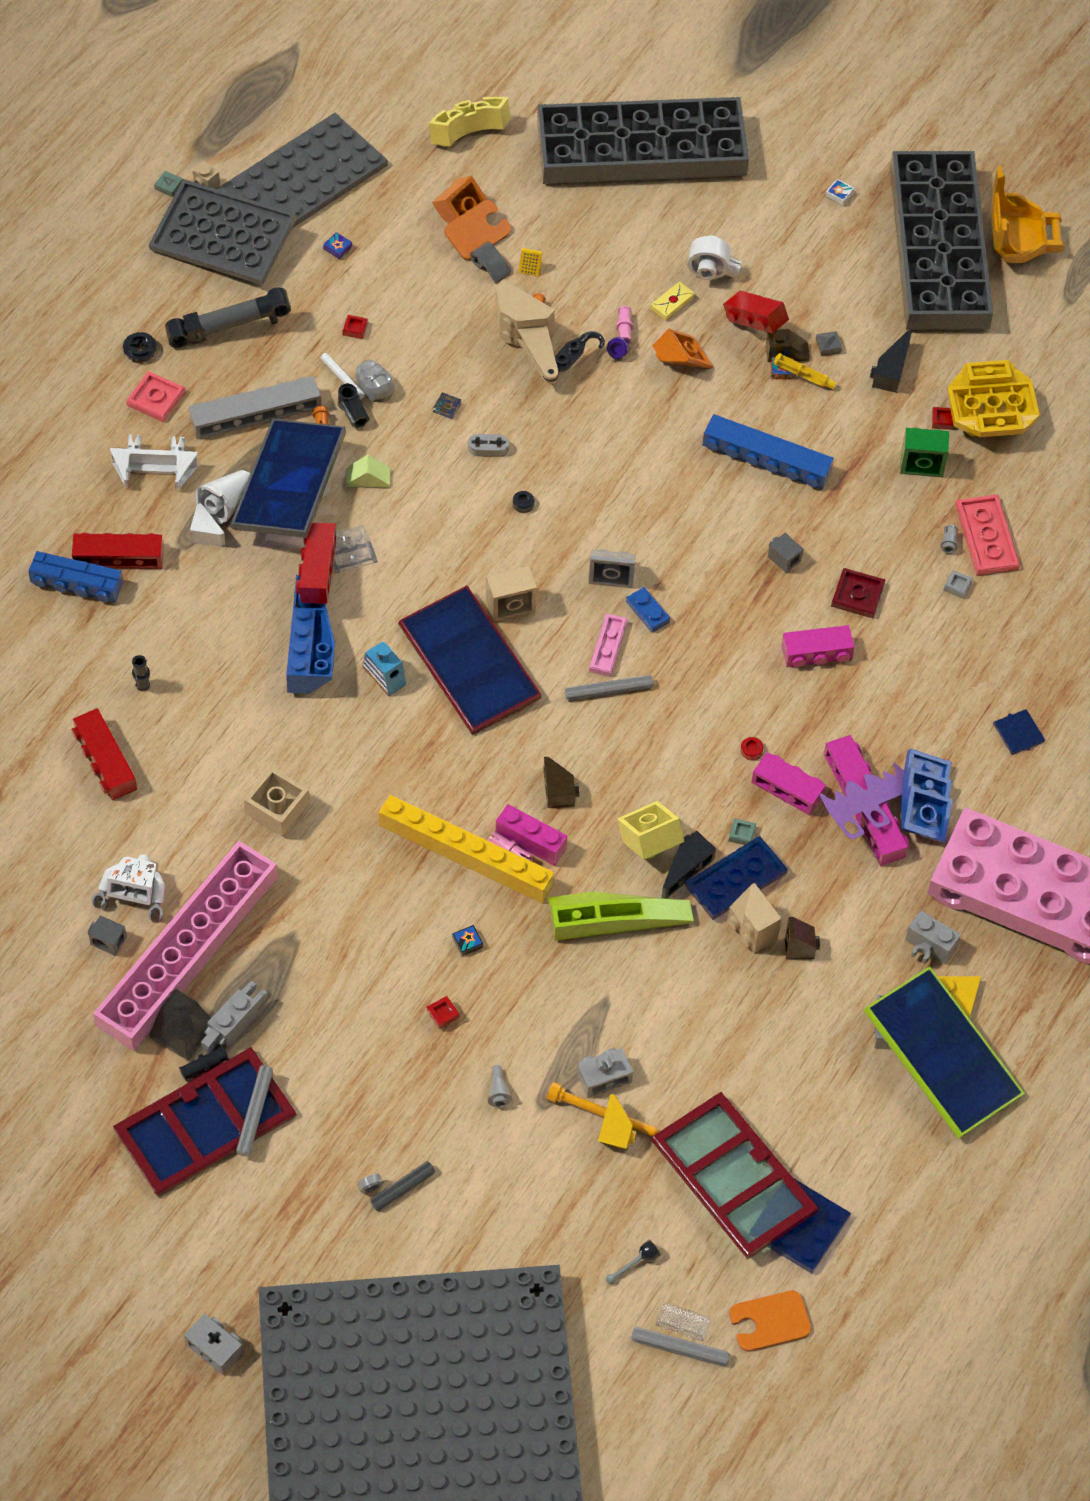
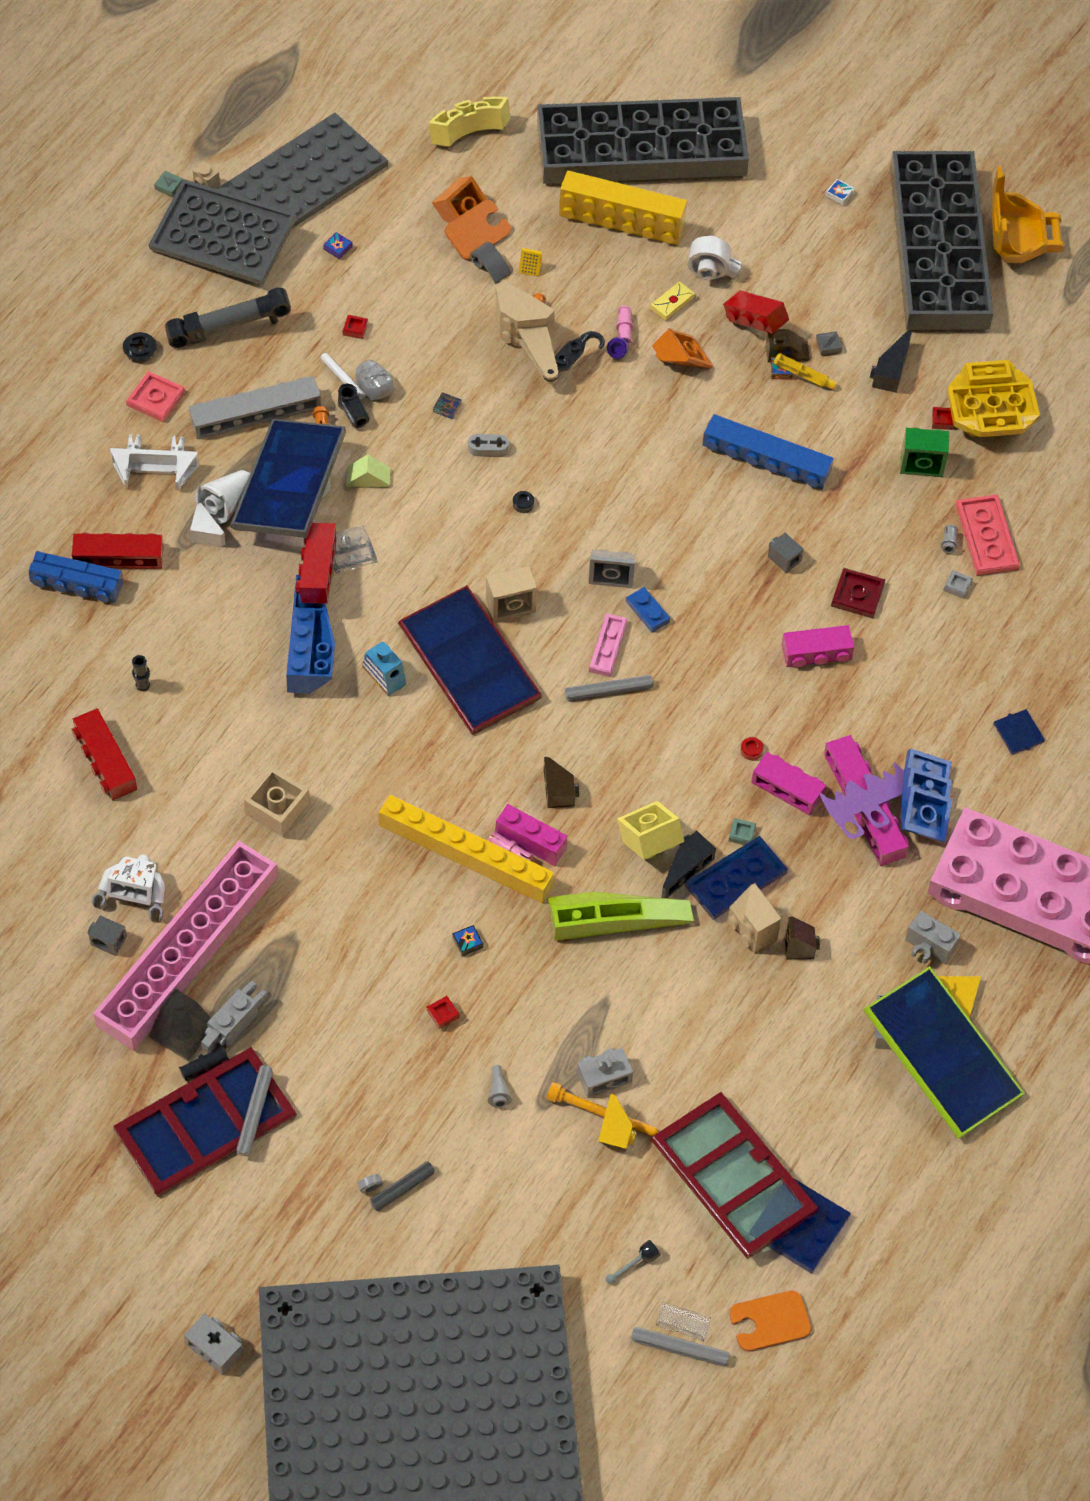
(622, 207): none -> yellow brick

